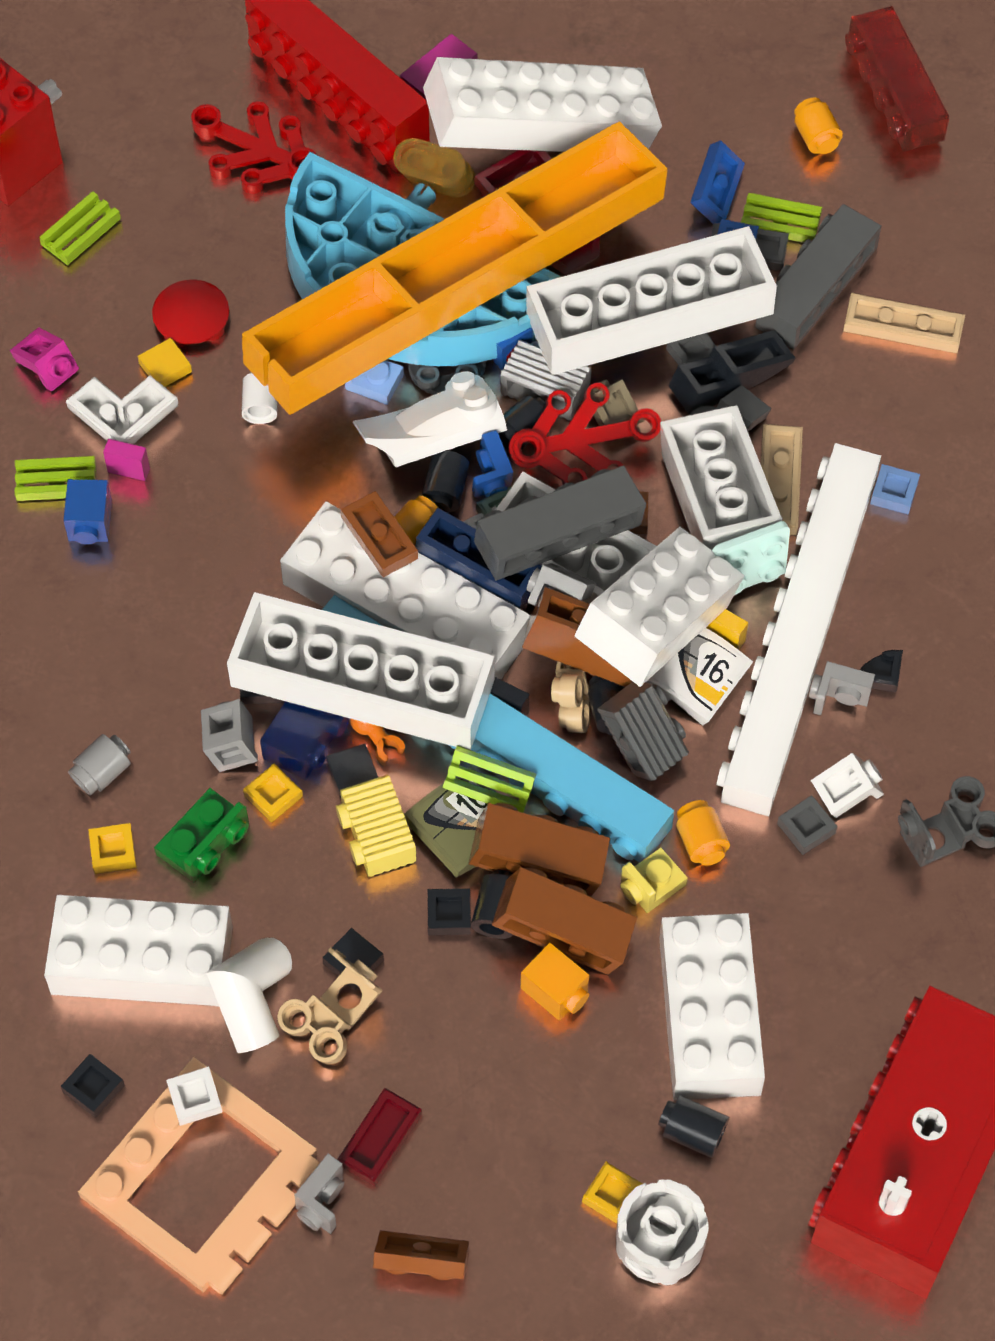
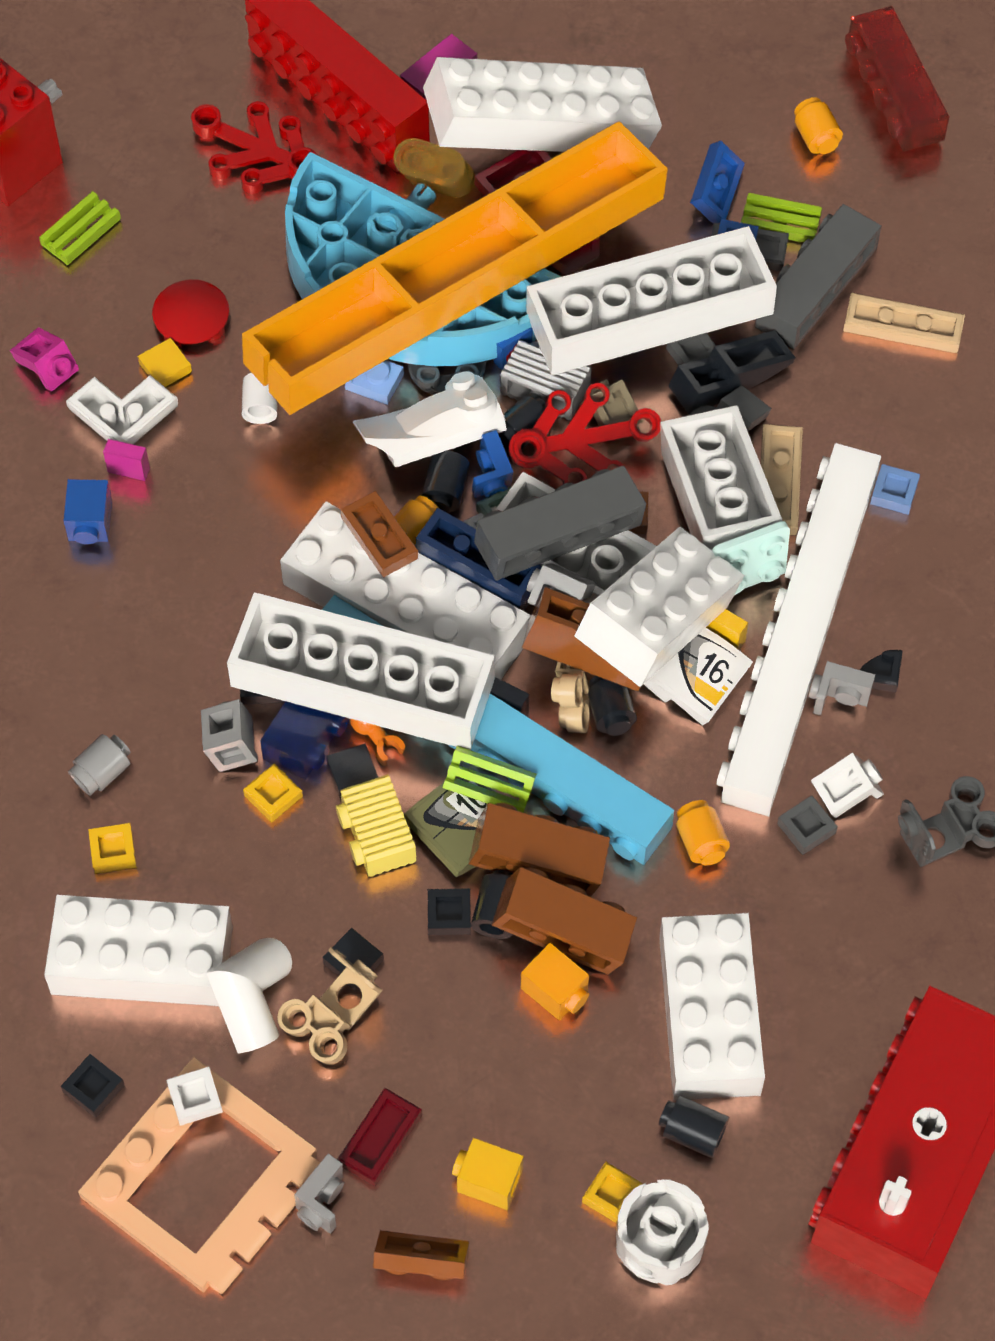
(52, 471): lime tile -> none
(203, 834): green bracket -> none
(488, 1173): none -> yellow brick
(644, 730): dark grey brick -> none
(652, 880): light yellow bracket -> none

